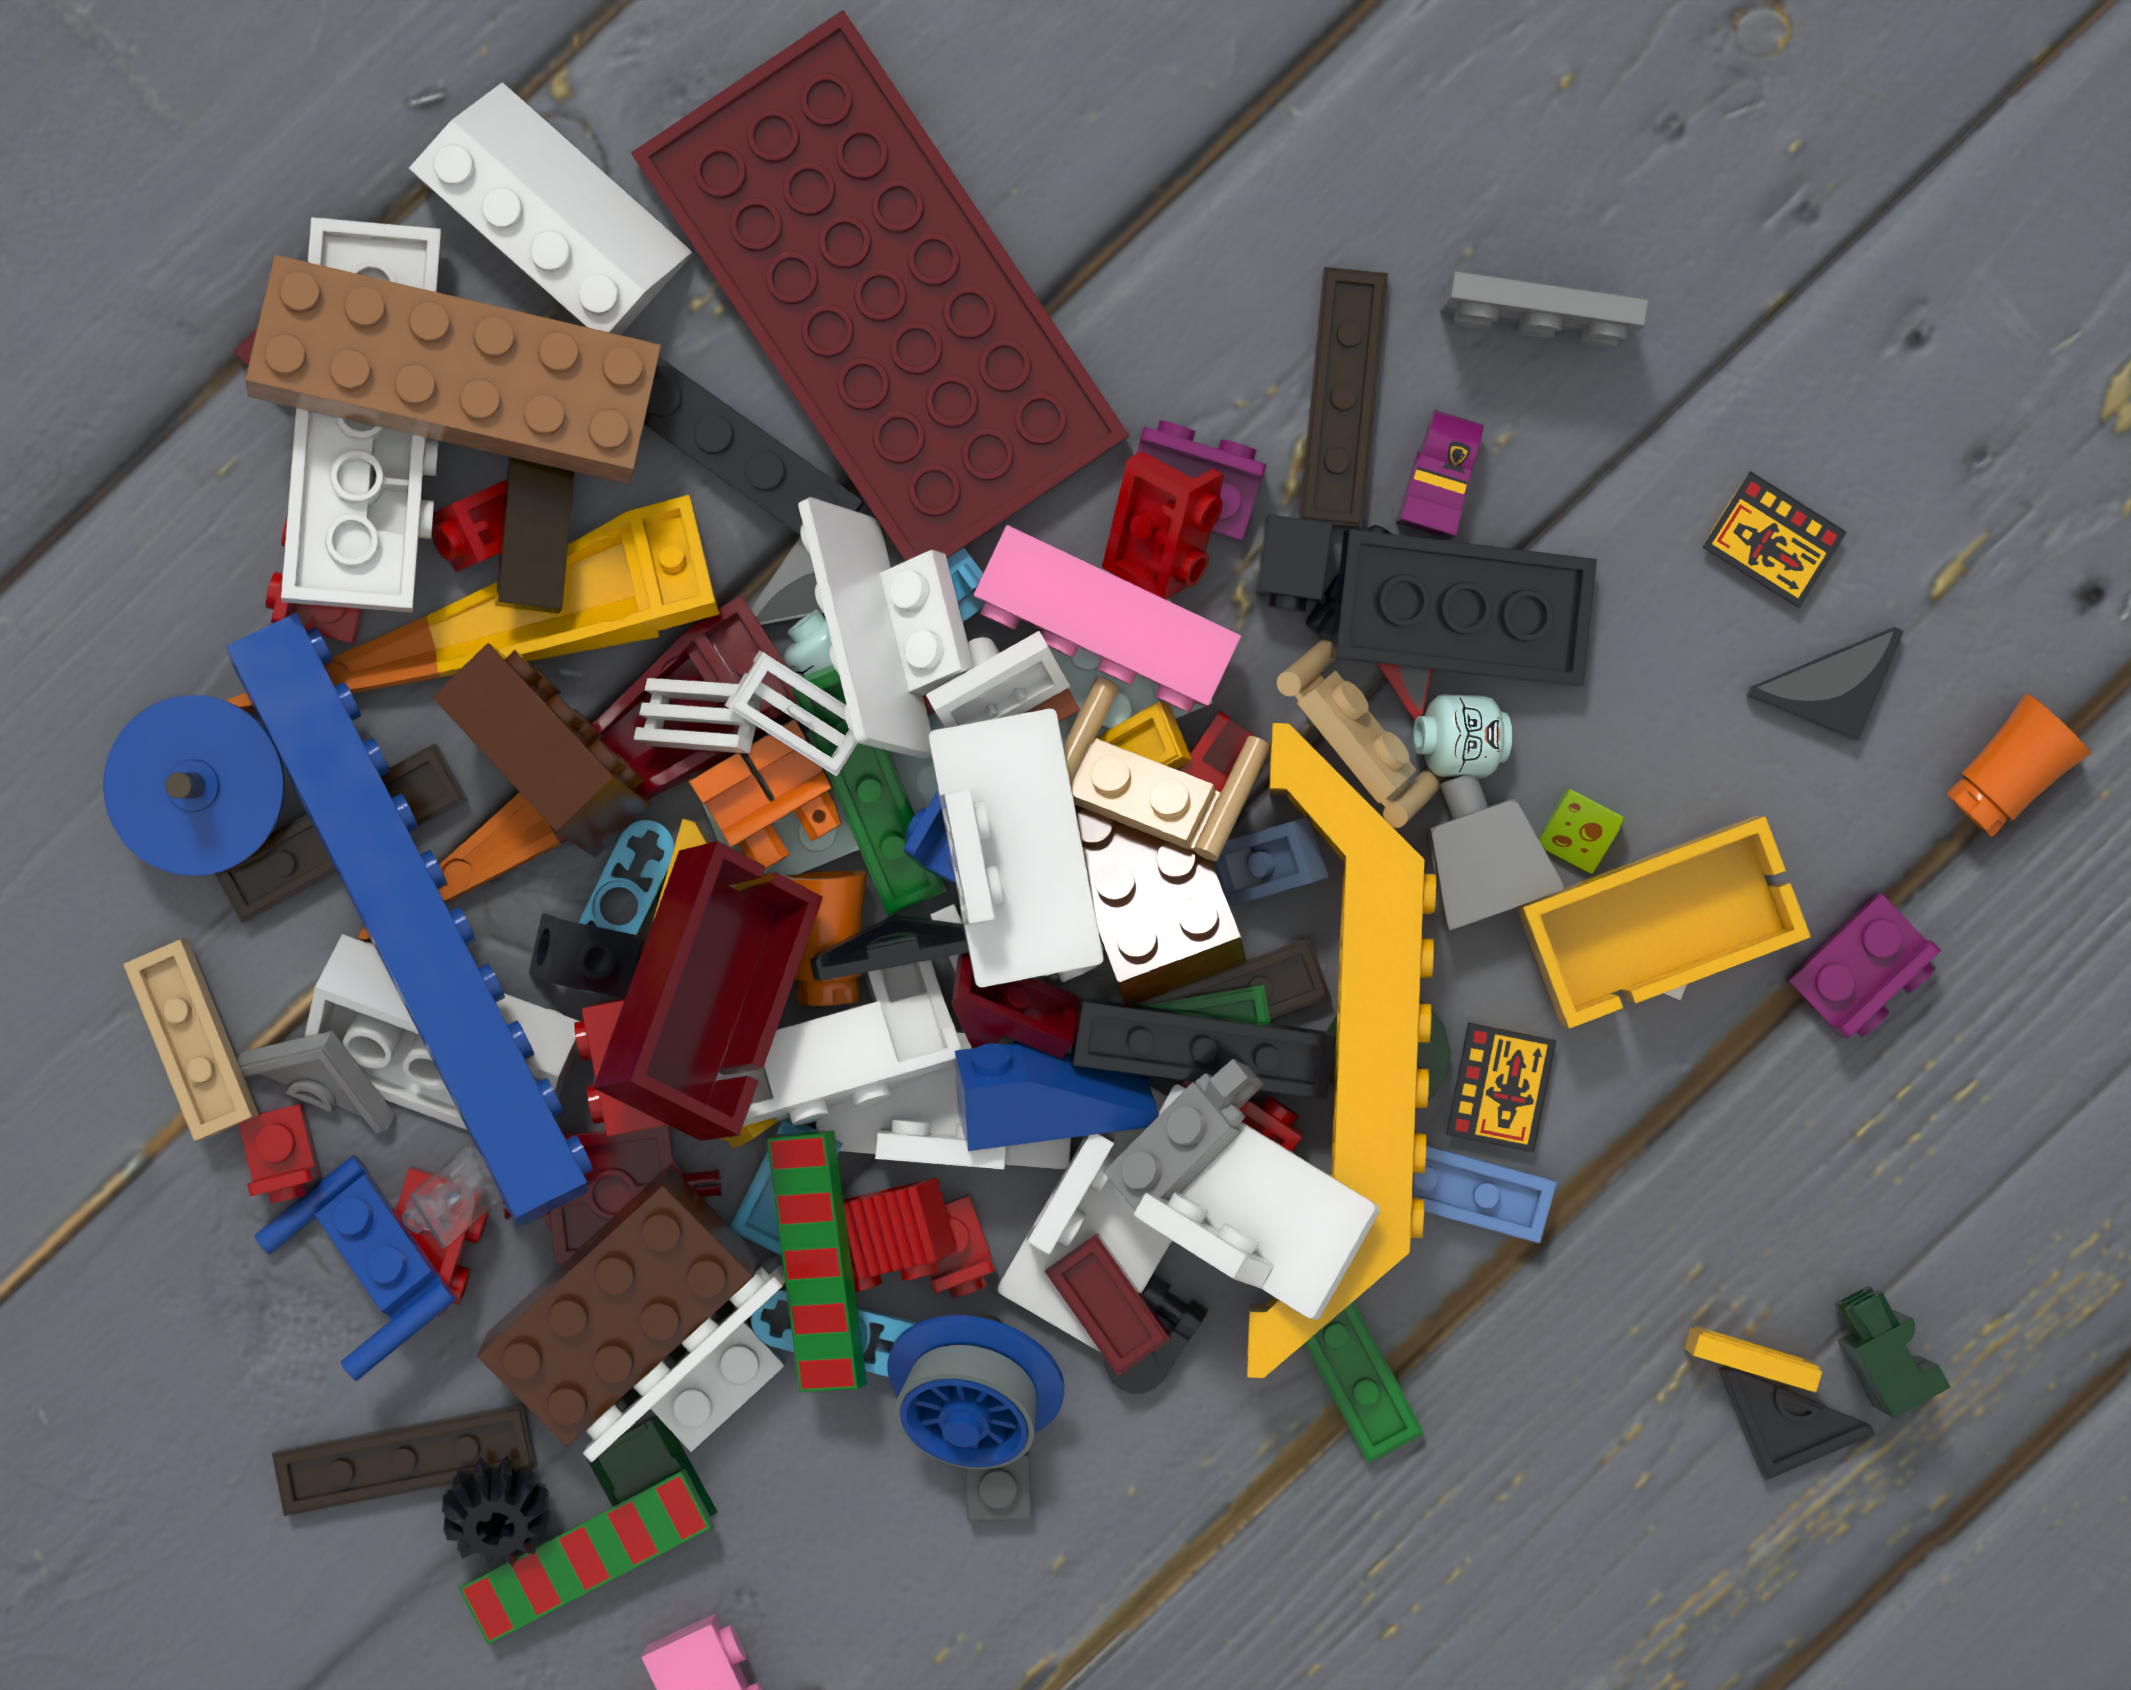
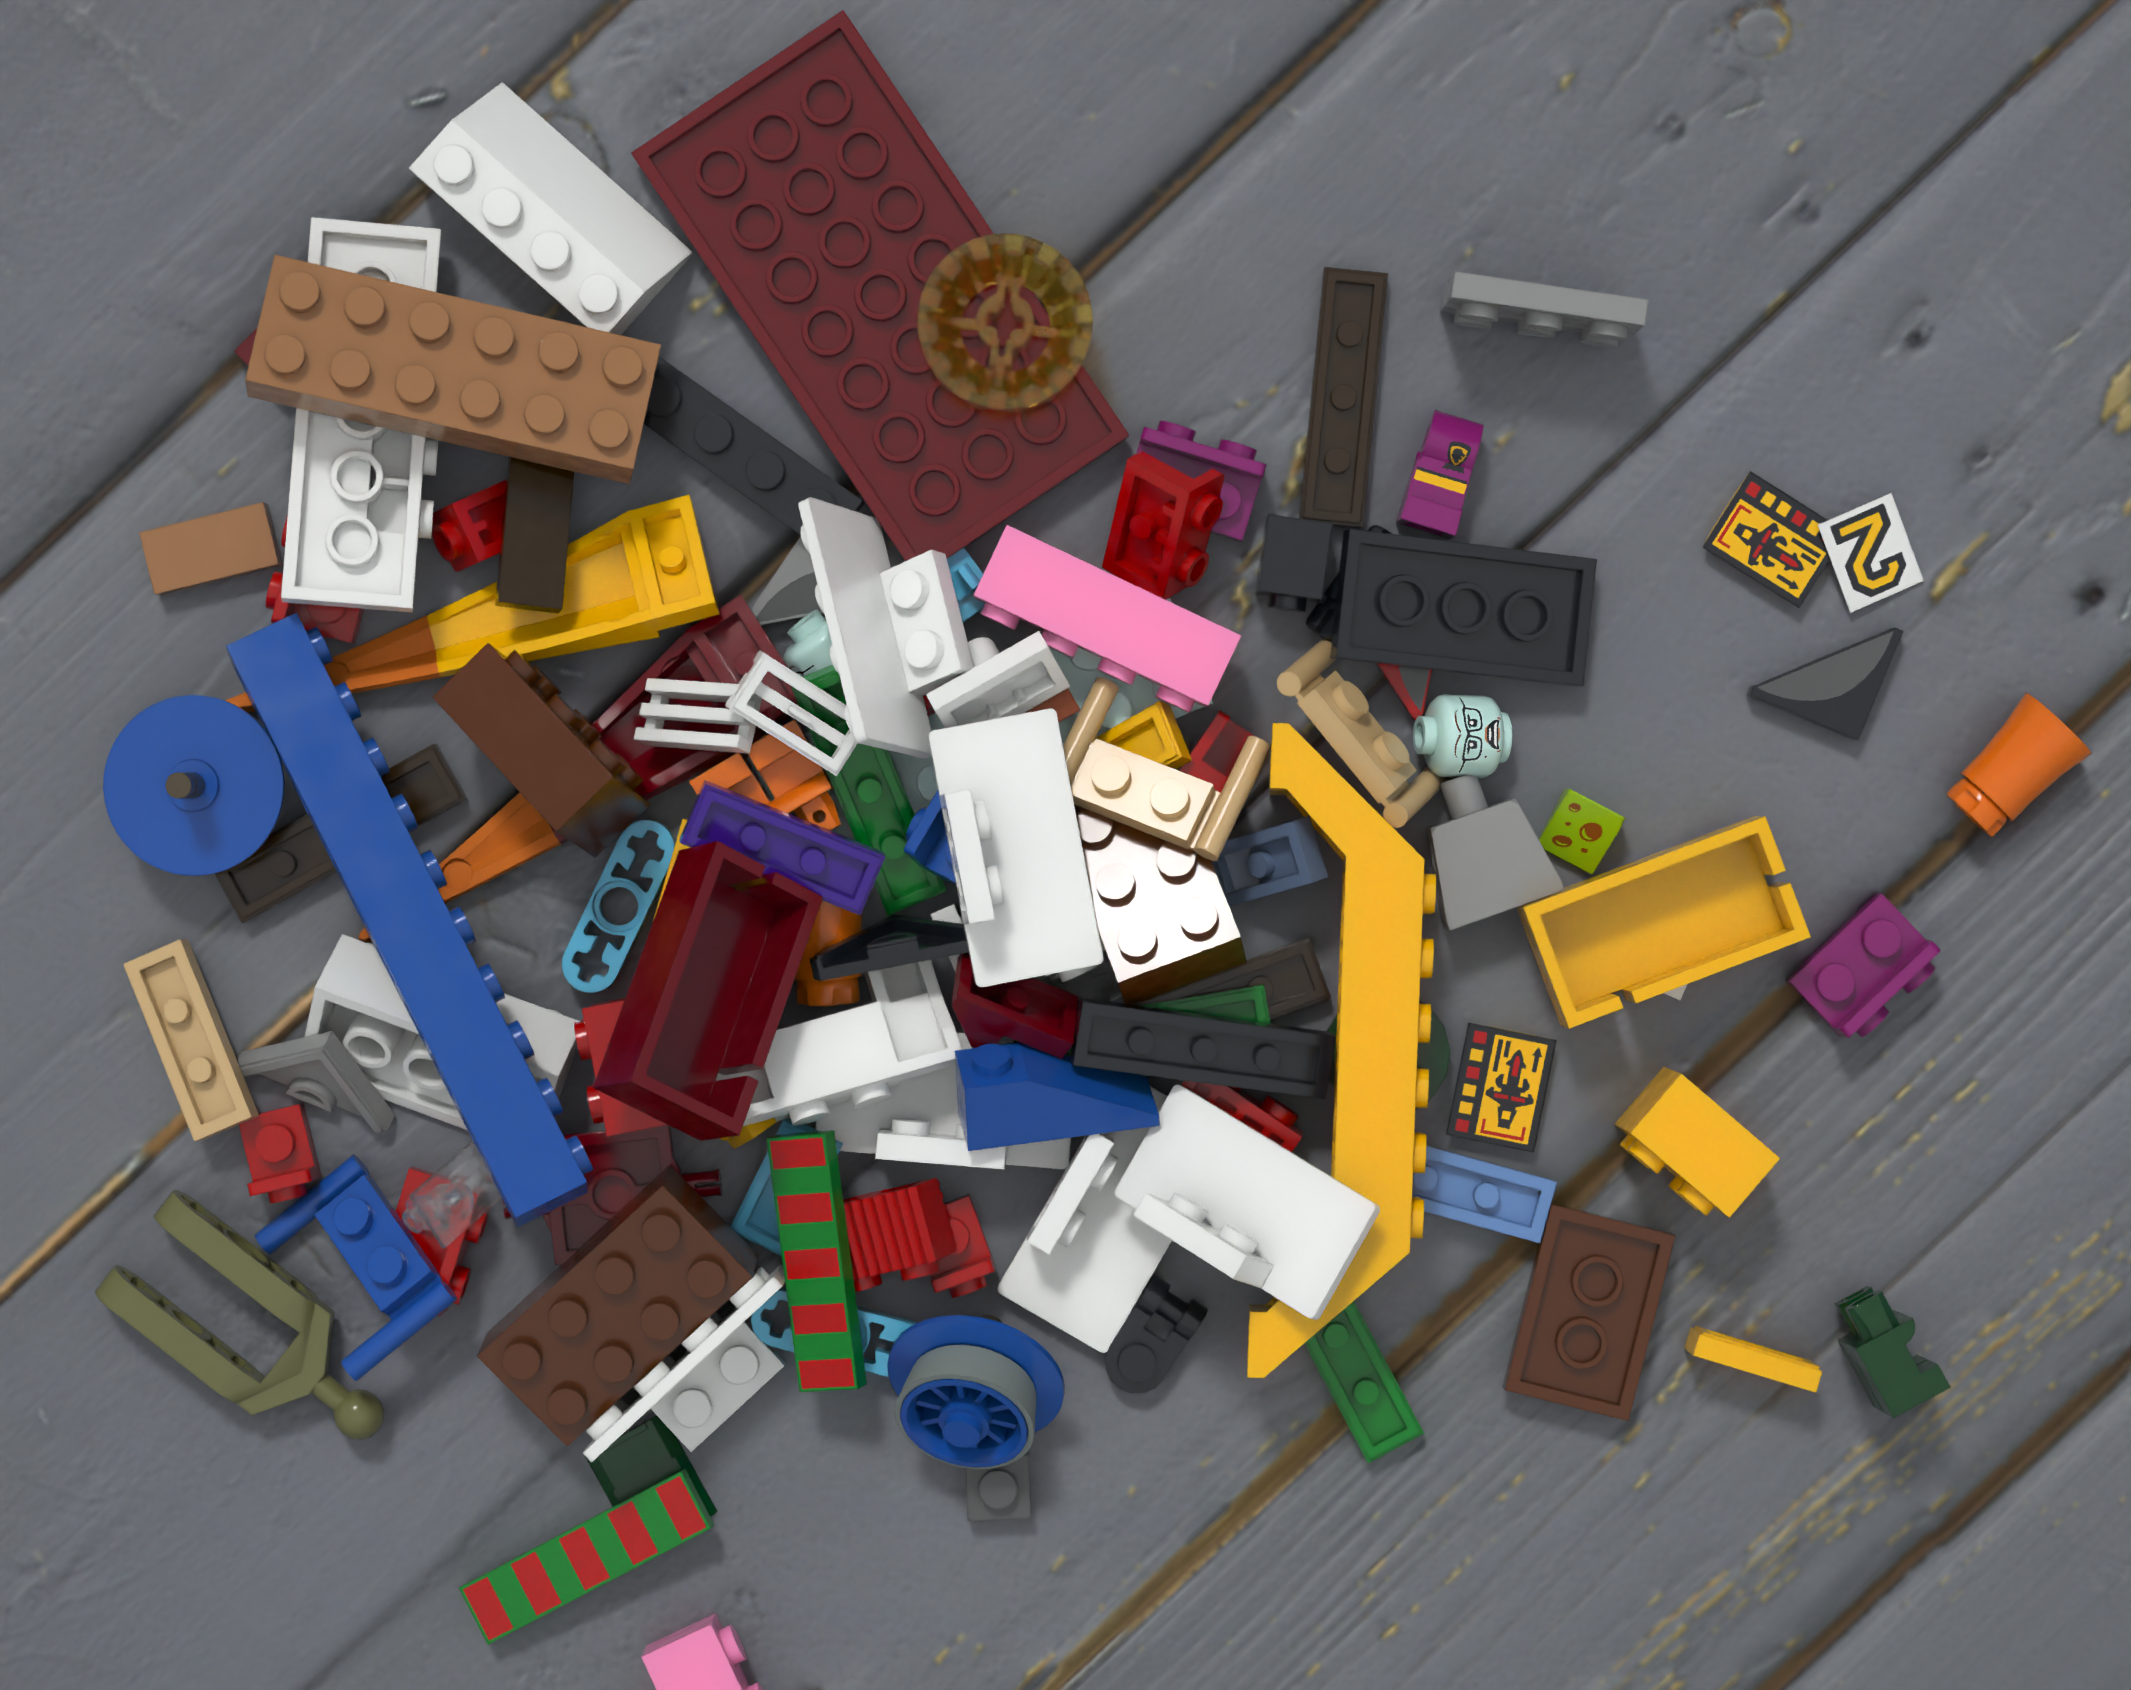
(210, 548): none -> medium nougat tile
(299, 1369): none -> olive piece
(400, 1458): dark brown tile -> none
(496, 1511): black gear -> none
(584, 956): black bracket -> none
(785, 844): none -> dark purple tile
(1010, 263): none -> clear yellow gear
(1108, 1304): dark red tile -> none
(1185, 1135): light grey hinge -> none
(1588, 1312): none -> reddish brown plate
(1696, 1141): none -> yellow brick
(1787, 1427): black tile -> none
(1870, 552): none -> sticker

